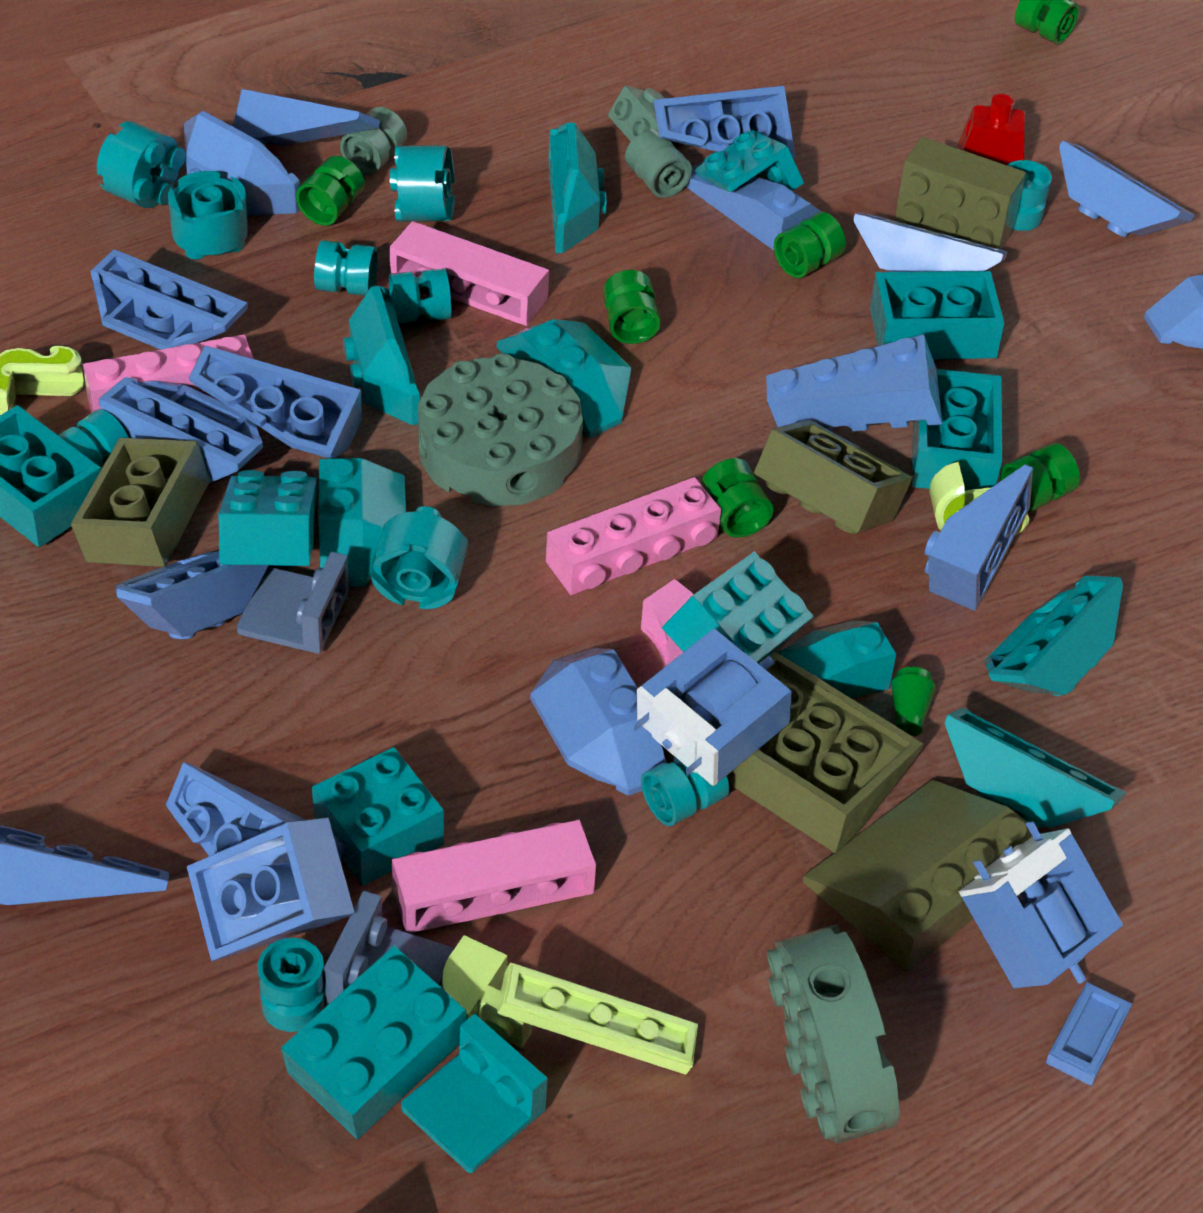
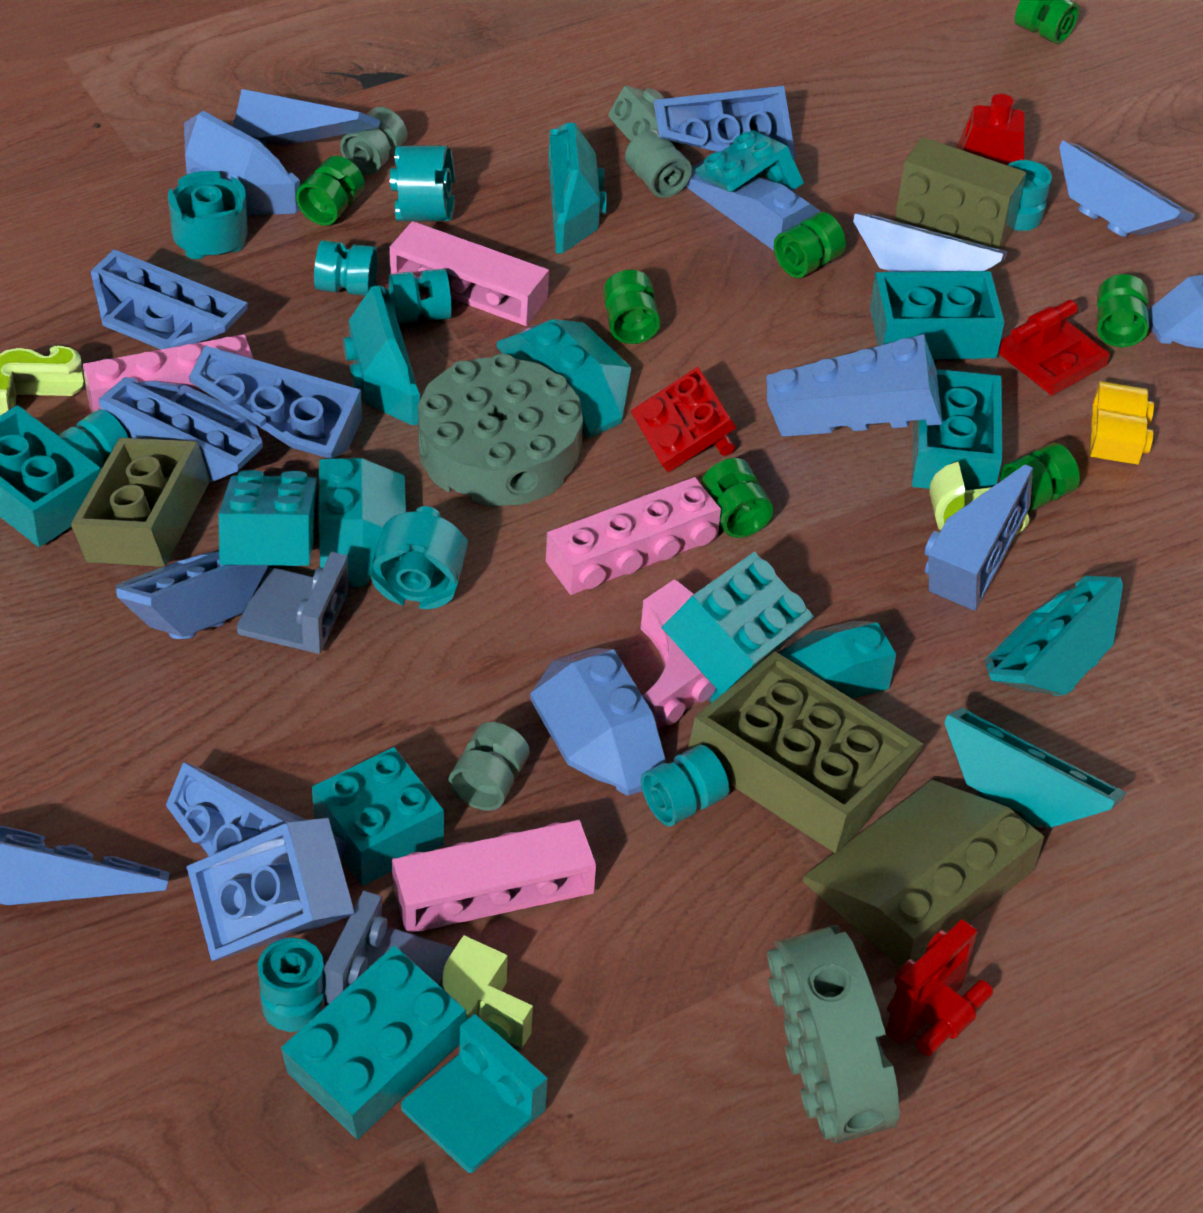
(140, 164): teal brick -> none
(489, 766): none -> sand green wheel
(597, 1018): yellowish green tile -> none
(685, 420): none -> red plate
(713, 706): medium blue piece -> none
(832, 476): olive brick -> none
(911, 698): green cone -> none
(929, 990): none -> red plate
(1053, 349): none -> red plate
(1056, 918): medium blue piece -> none
(1089, 1033): medium blue tile -> none
(1120, 423): none -> yellow brick
(1122, 310): none -> green wheel

